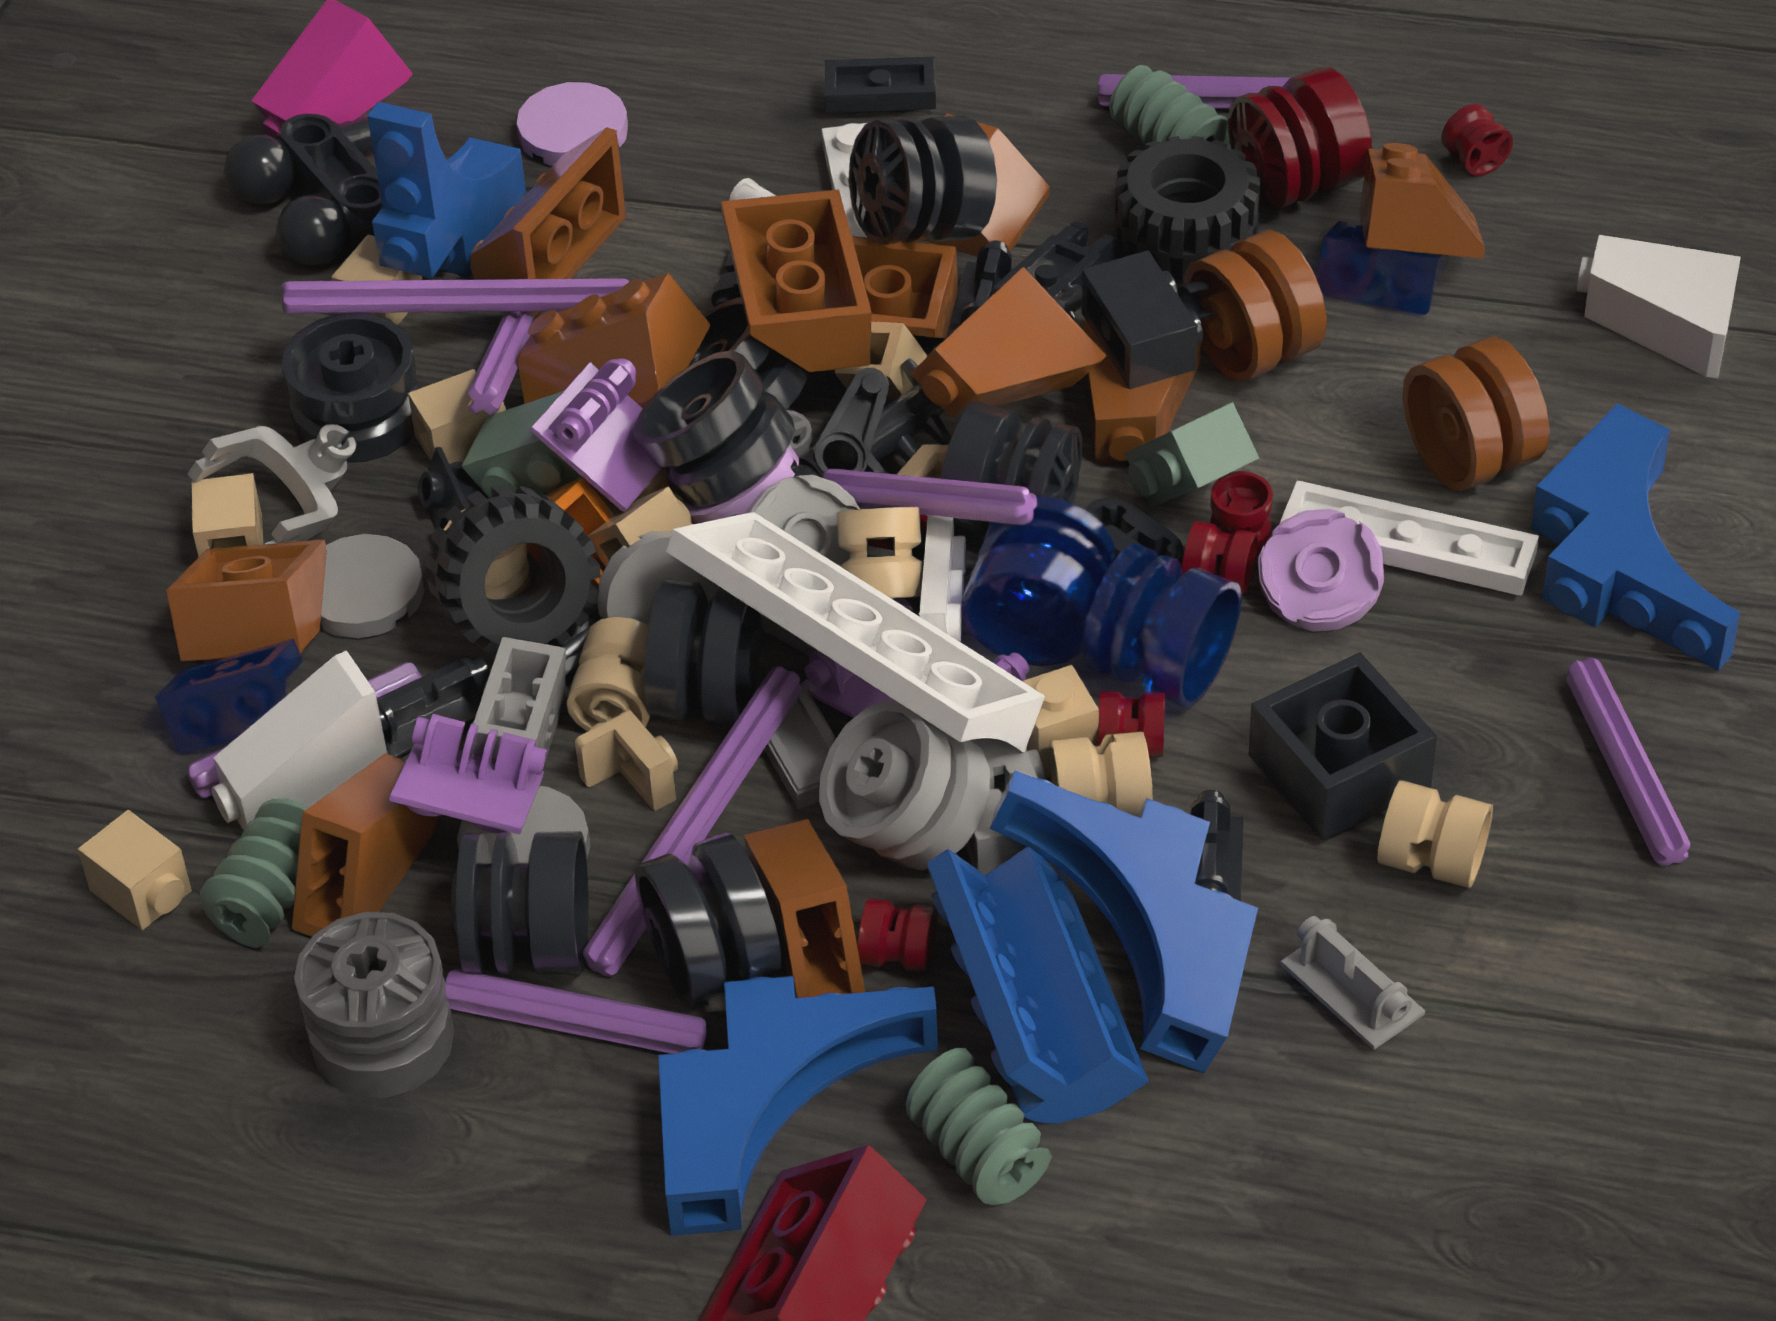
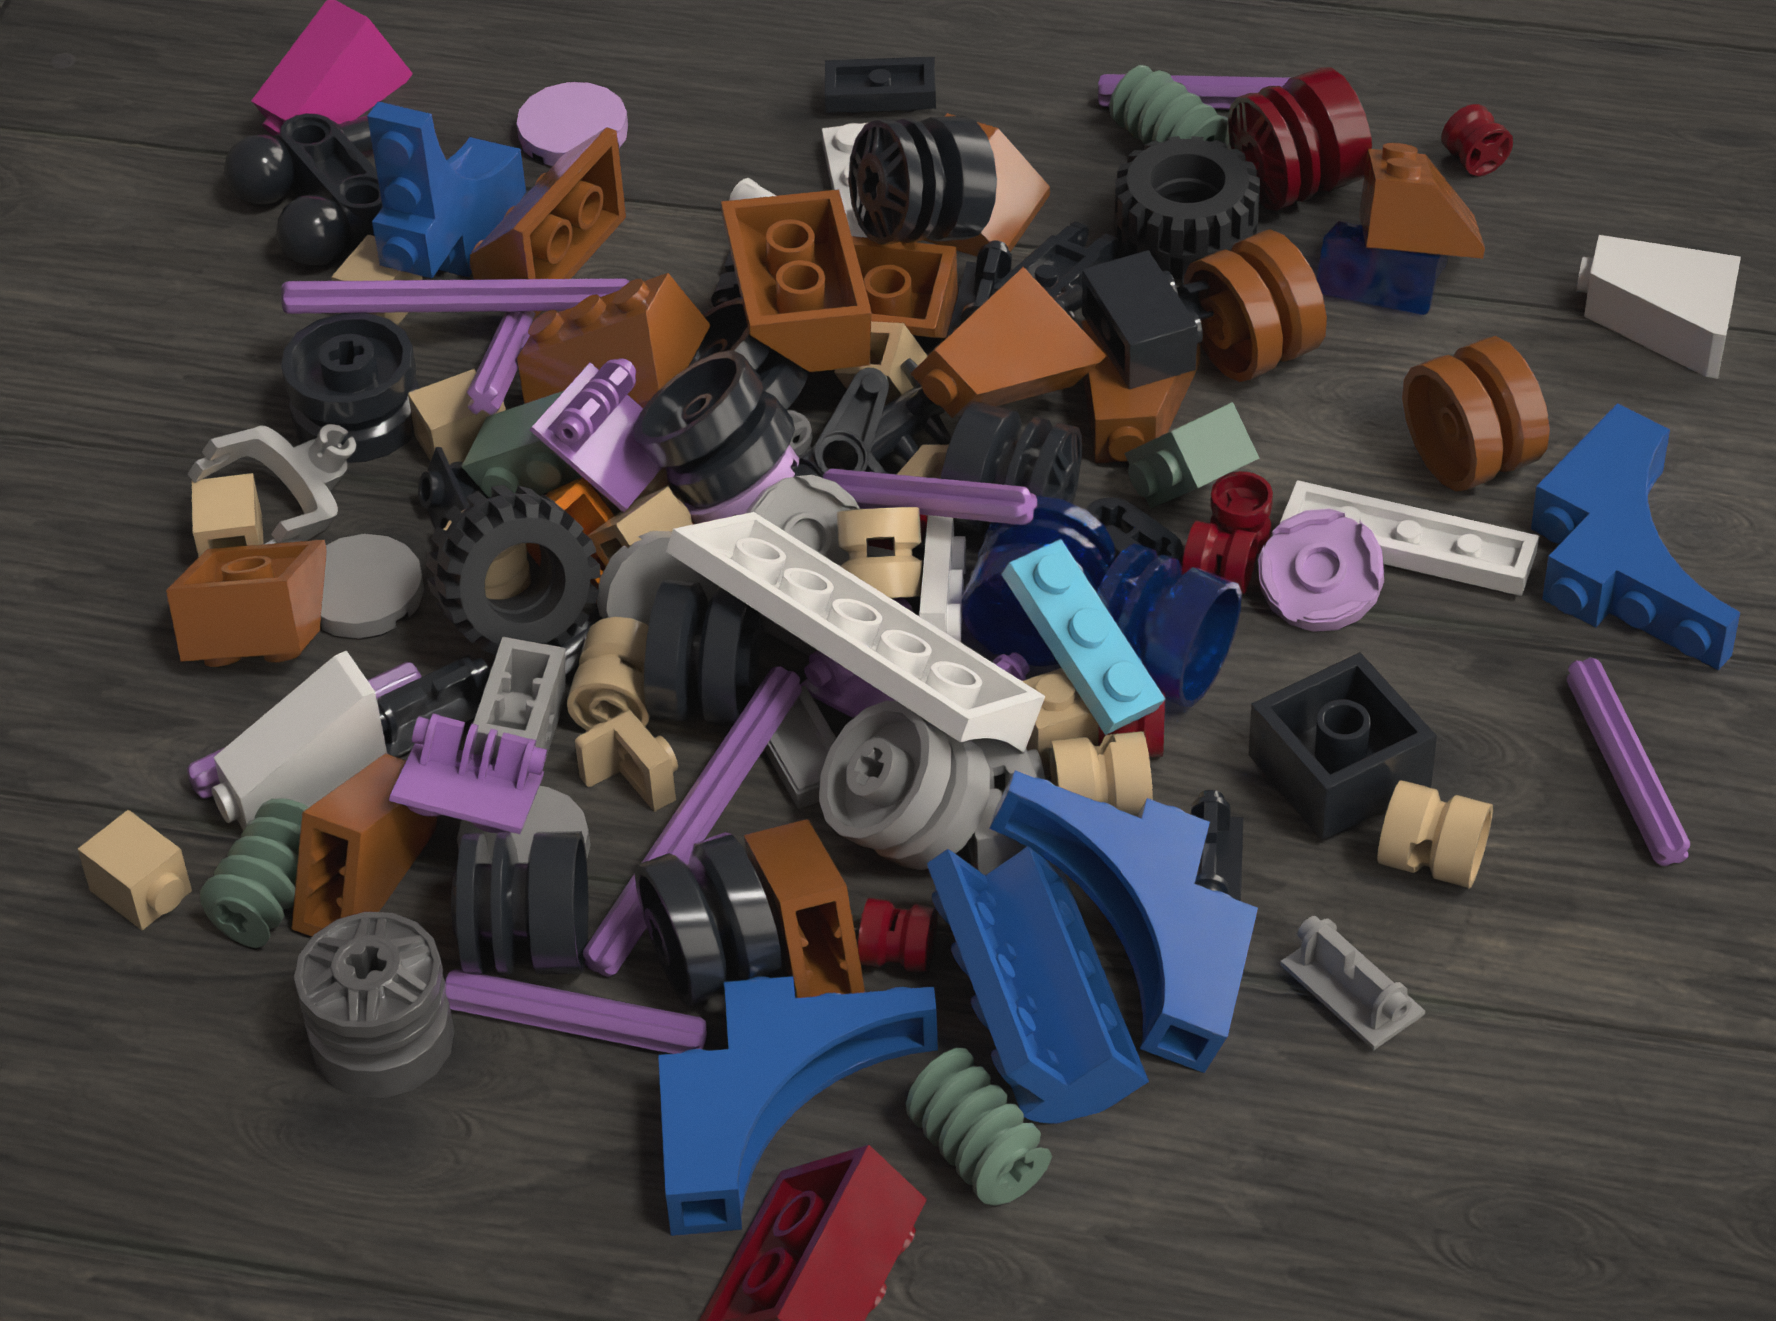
(226, 695): clear blue bracket -> none
(1083, 636): none -> medium azure plate

